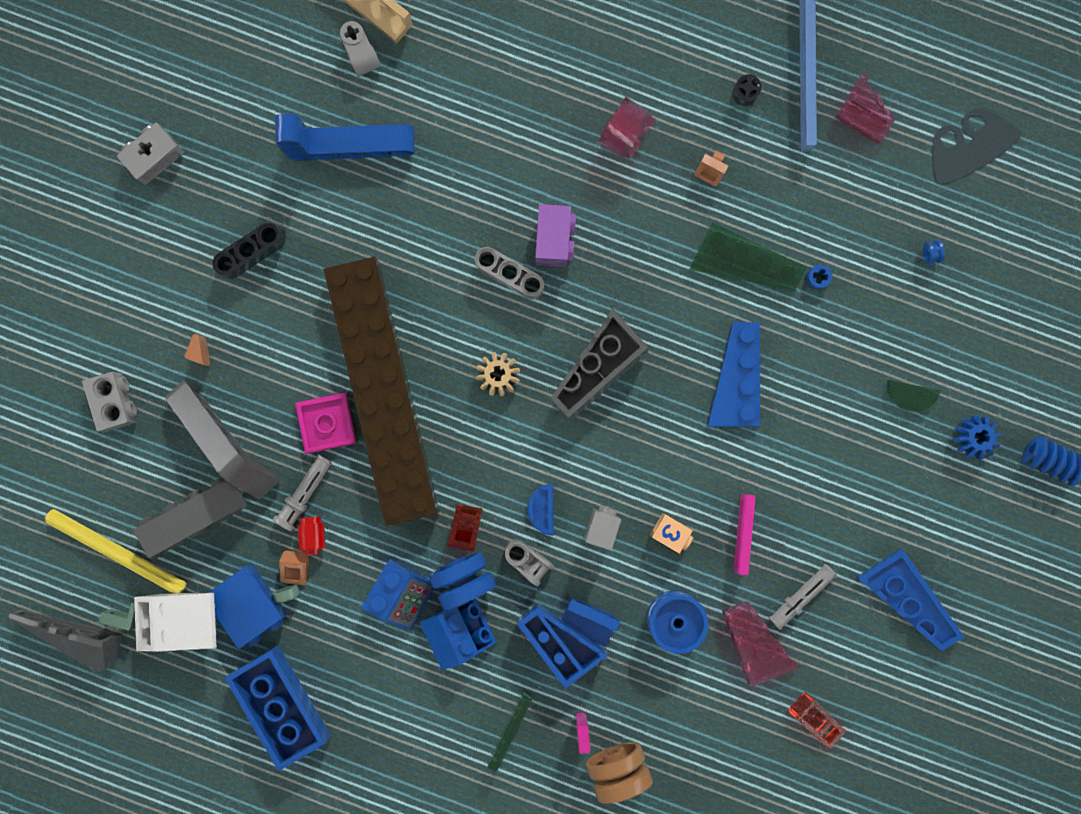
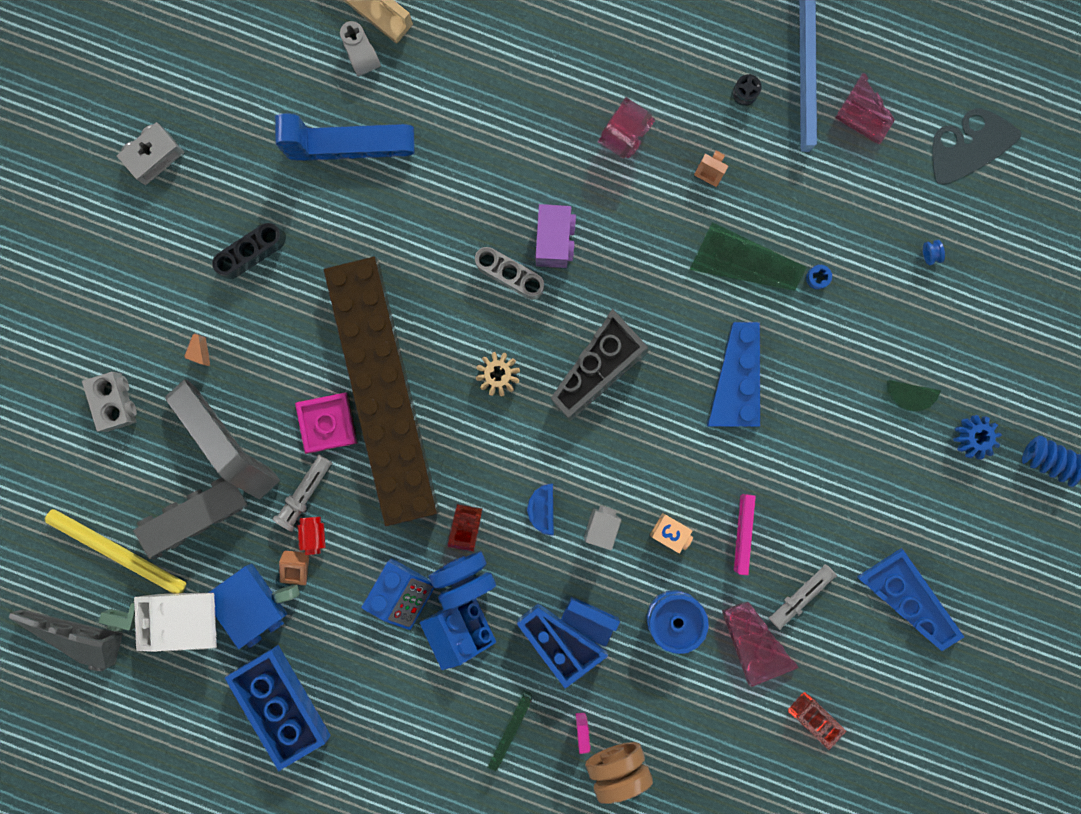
(528, 562): light grey piece -> none

